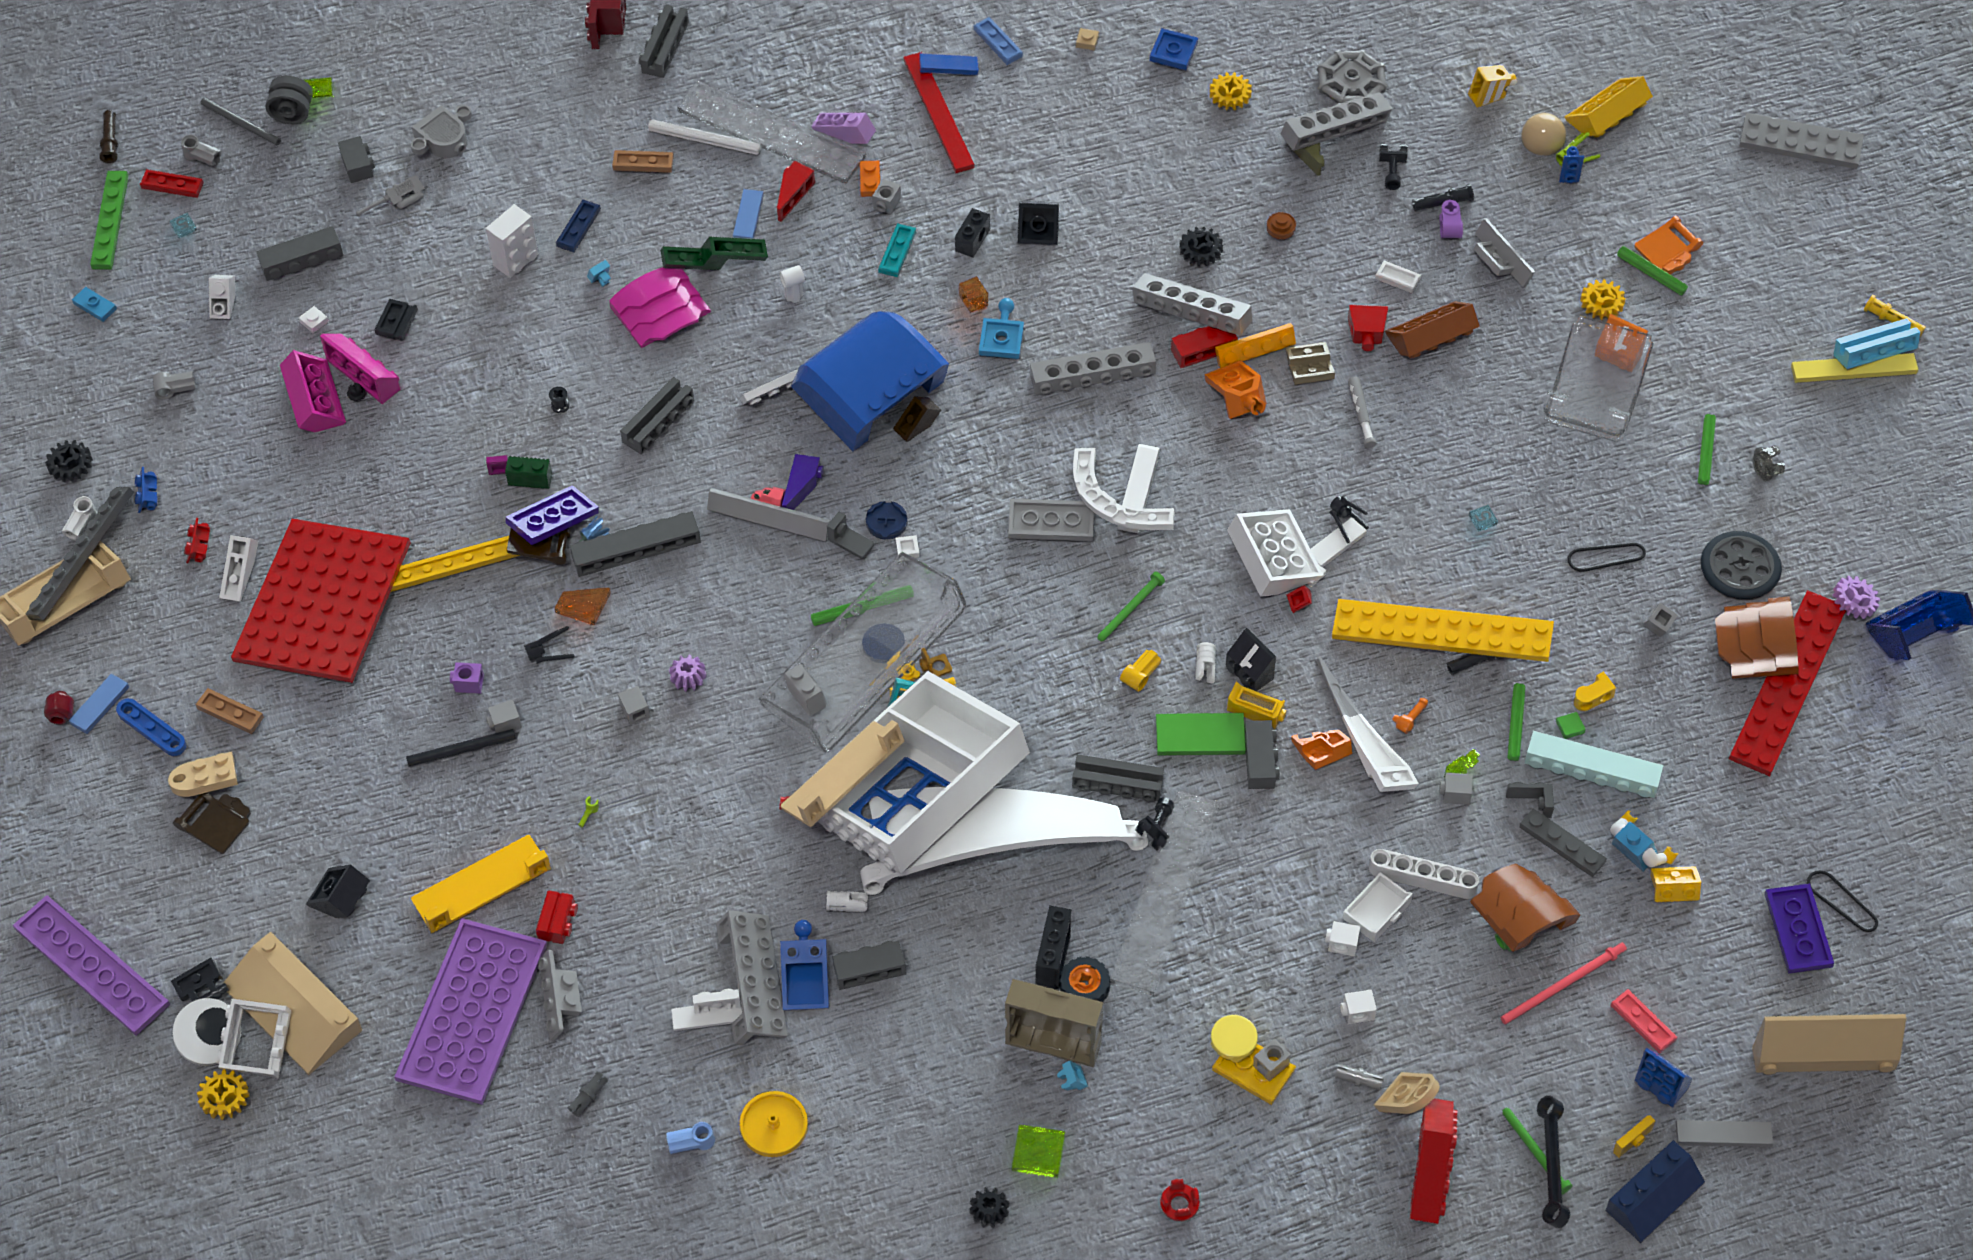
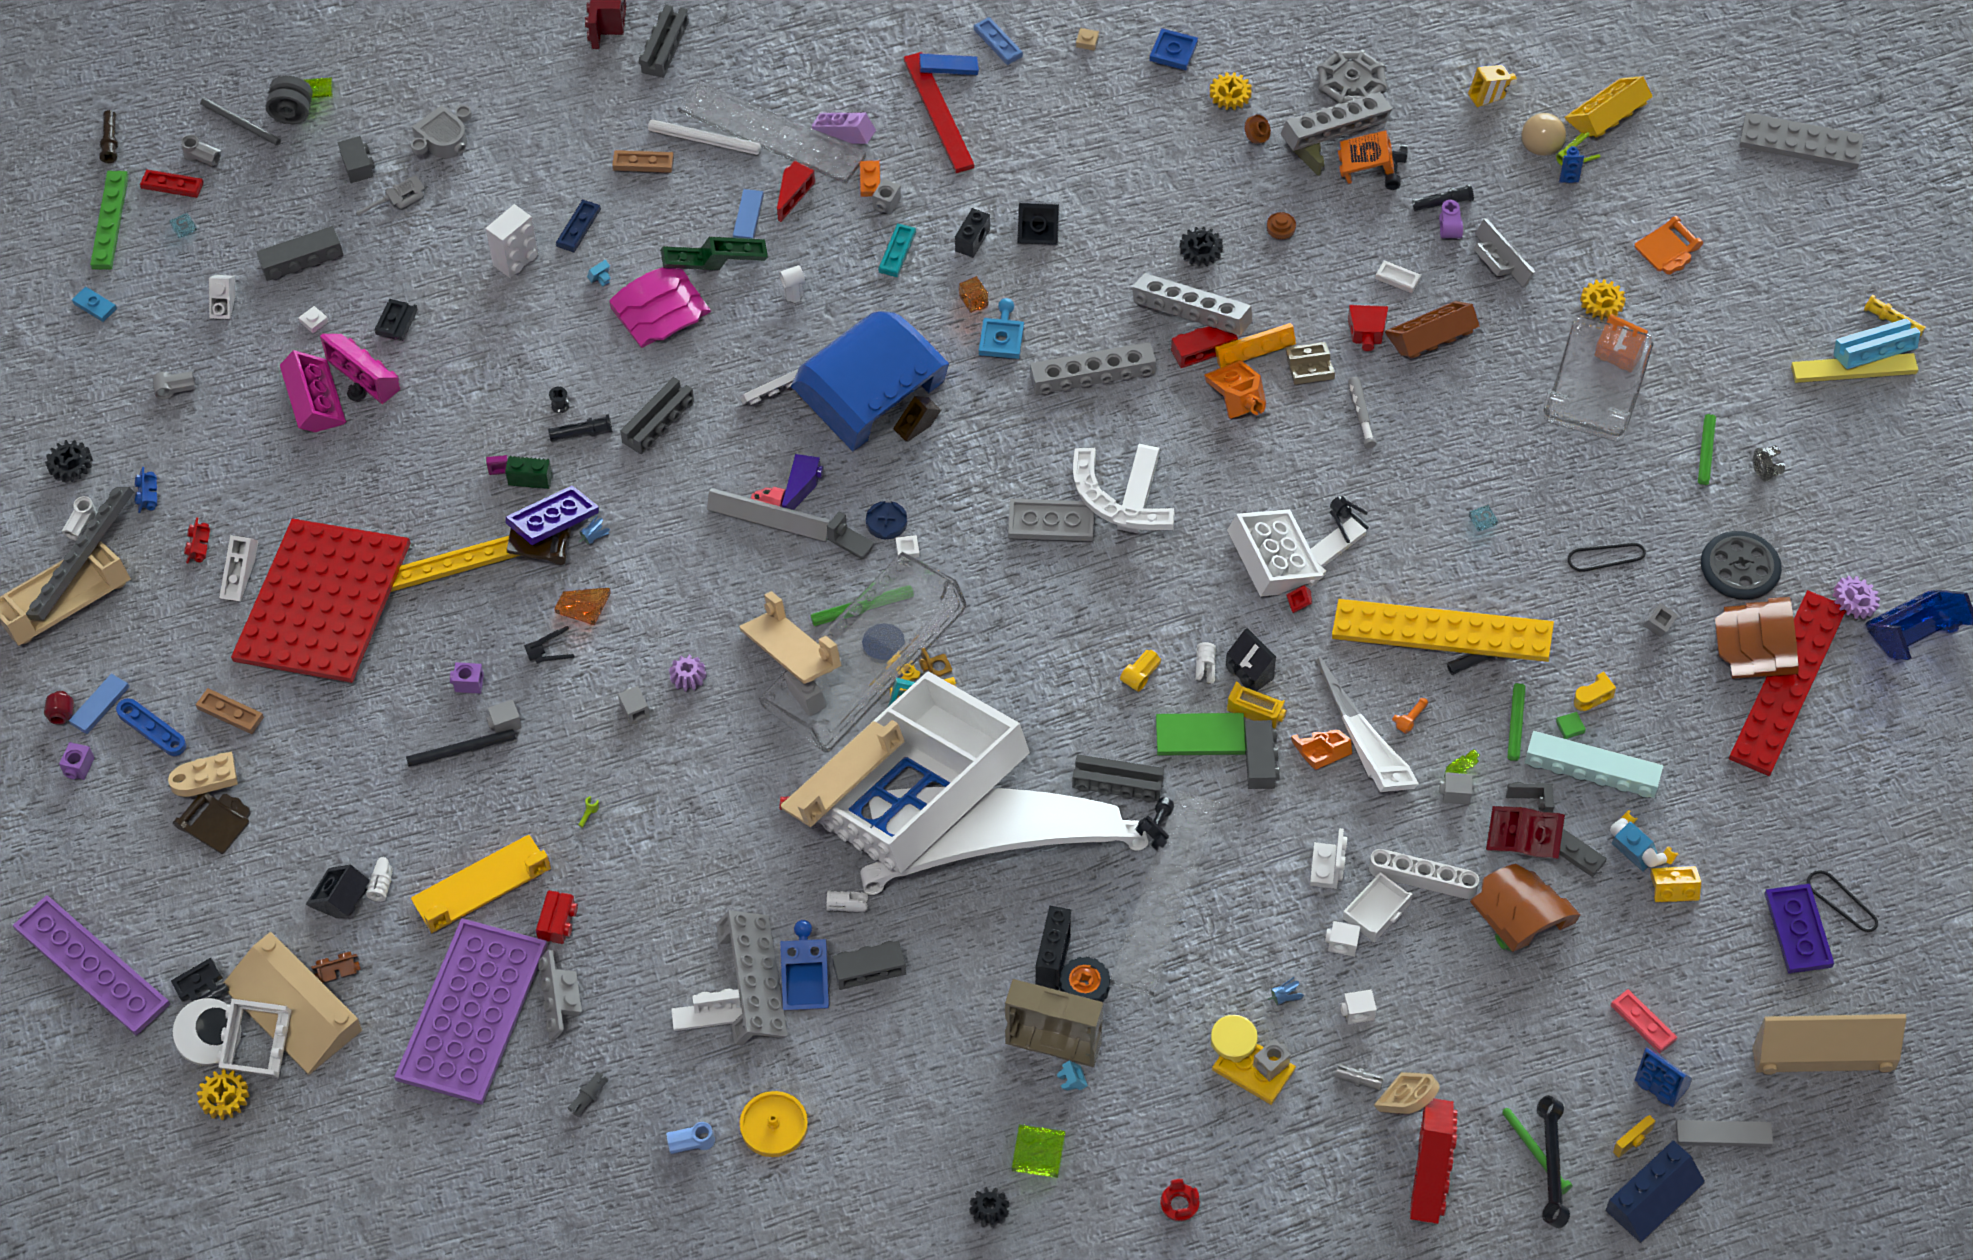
(80, 754): none -> medium lavender brick
(344, 964): none -> dark orange hinge
(380, 880): none -> white hinge
(590, 427): none -> black pin
(635, 543): dark grey brick -> none
(790, 644): none -> tan bracket
(1156, 579): bright green bar -> none
(1257, 129): none -> dark orange plate
(1280, 993): none -> flat silver piece
(1328, 863): none -> white bracket
(1365, 153): none -> orange panel
(1525, 832): none -> dark red bracket
(1610, 954): coral bar -> none
(1652, 270): bright green axle -> none

